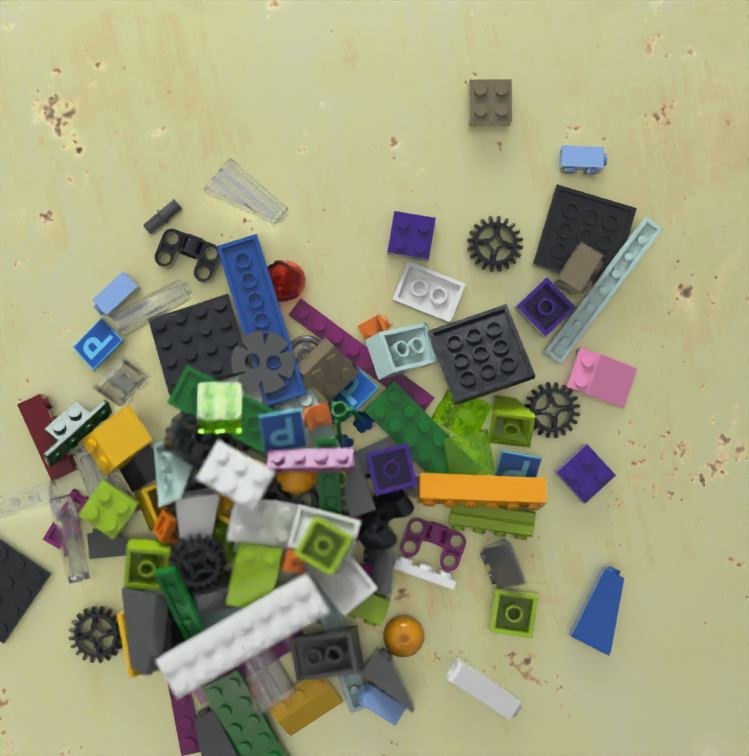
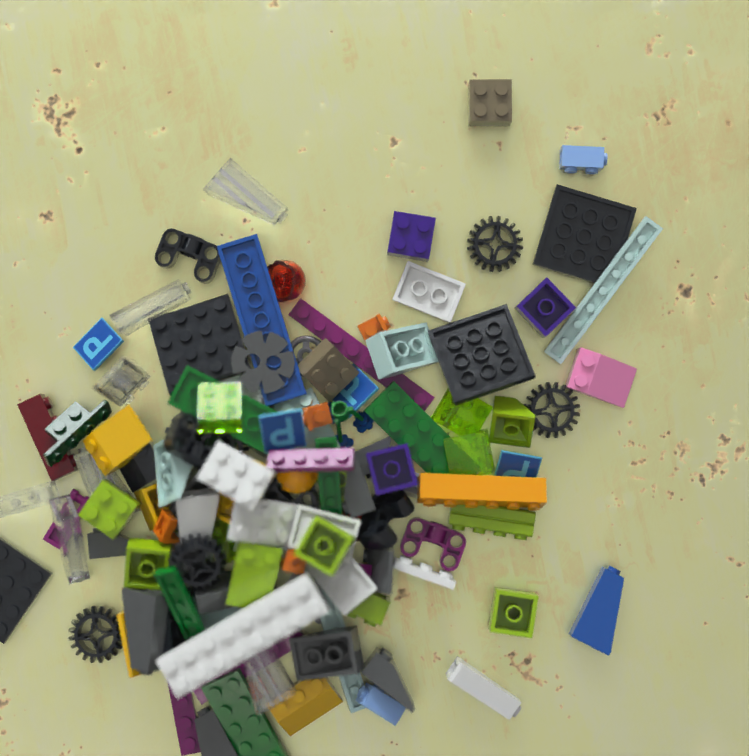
(115, 294): light blue brick -> none
(162, 216): dark grey axle -> none
(403, 636): light orange cylinder -> none
(503, 564): dark grey slope -> none
(578, 269): dark tan brick -> none
(584, 473): dark purple brick -> none

